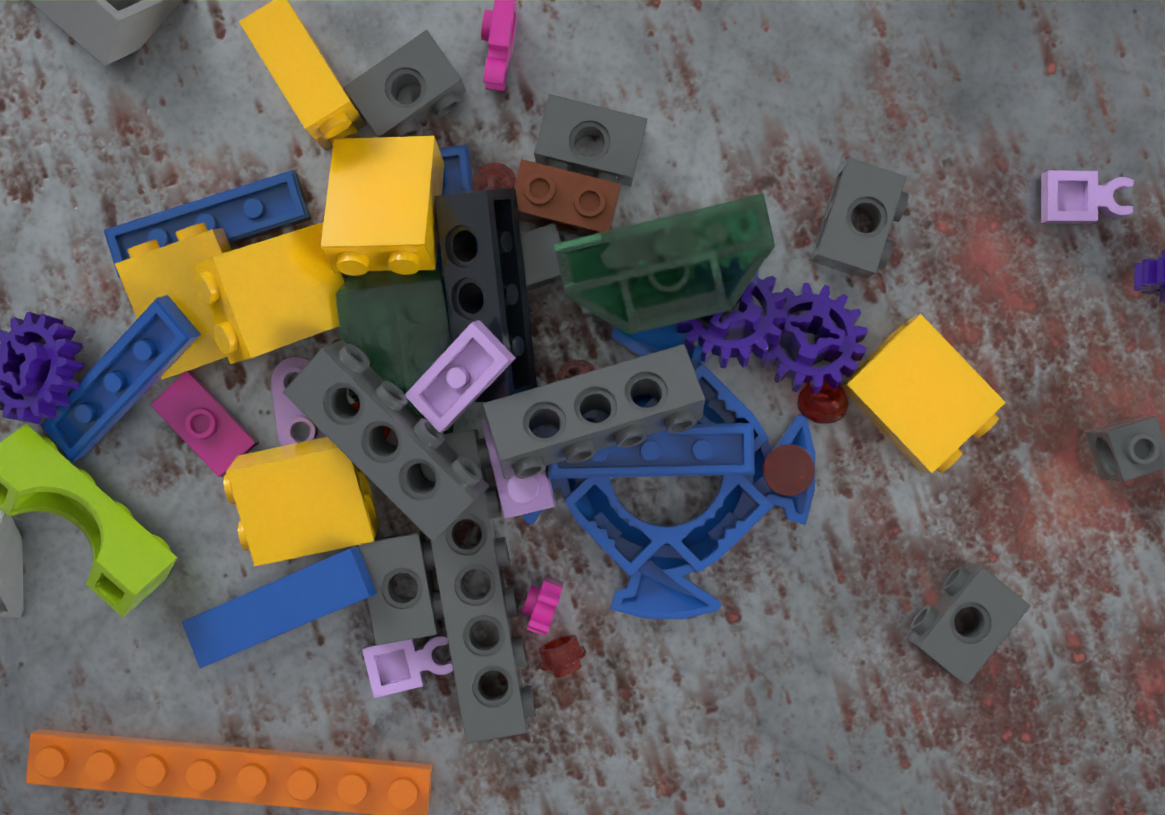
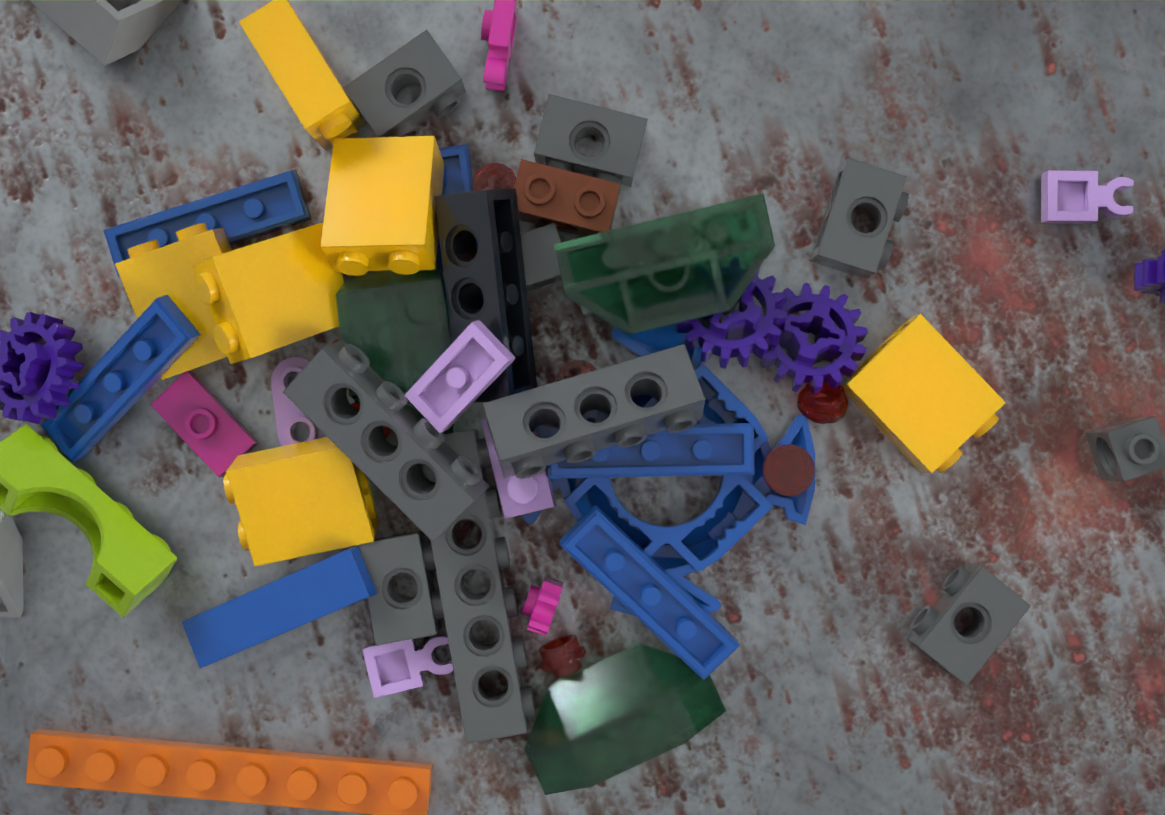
(617, 717): none -> clear green wedge
(649, 592): none -> blue tile

